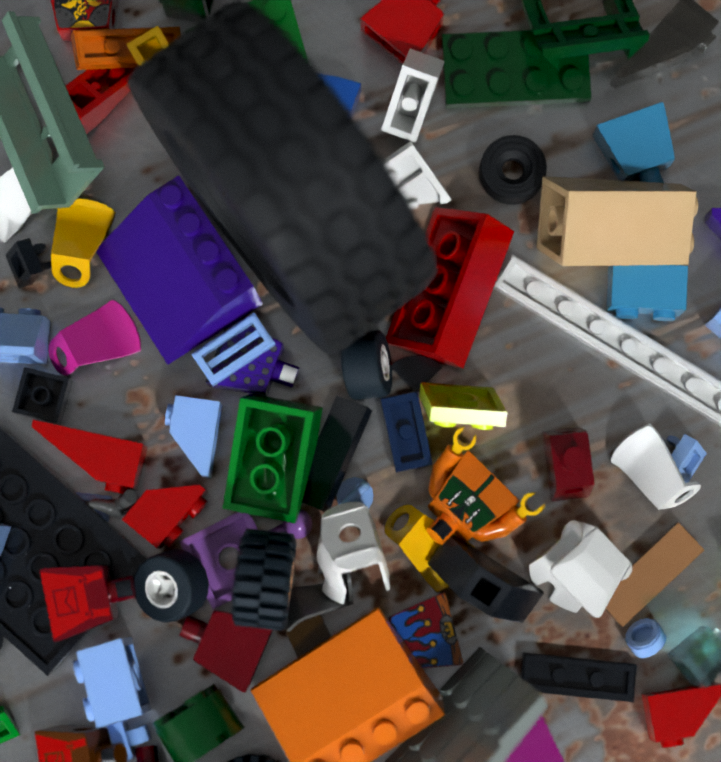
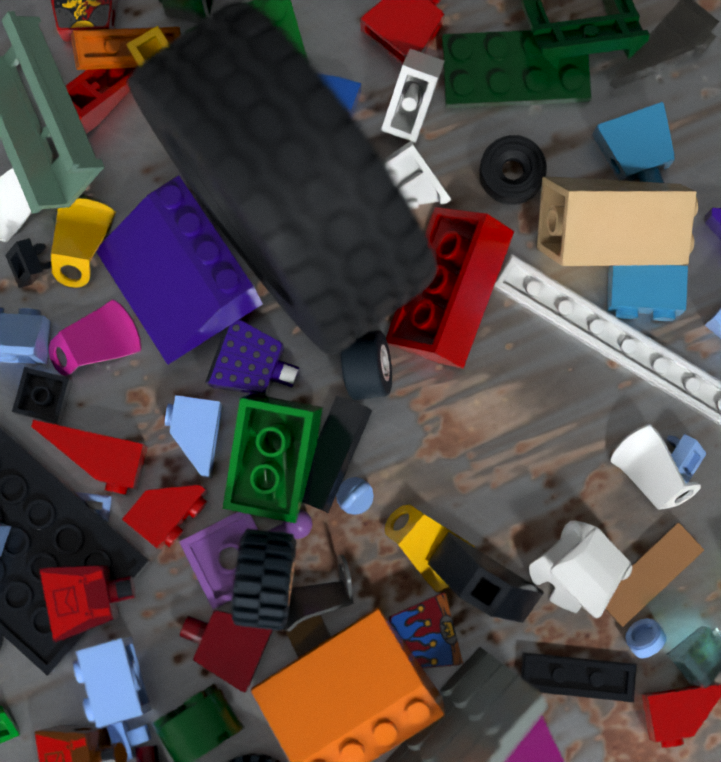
(116, 507): dark grey animal -> none
(171, 585): black wheel -> none
(216, 378): light blue tile -> none
(341, 557): white piece -> none
(406, 432): dark blue plate -> none
(416, 370): black tile -> none
(462, 404): neon yellow plate -> none
(471, 499): orange torso -> none
(568, 463): dark red torso -> none

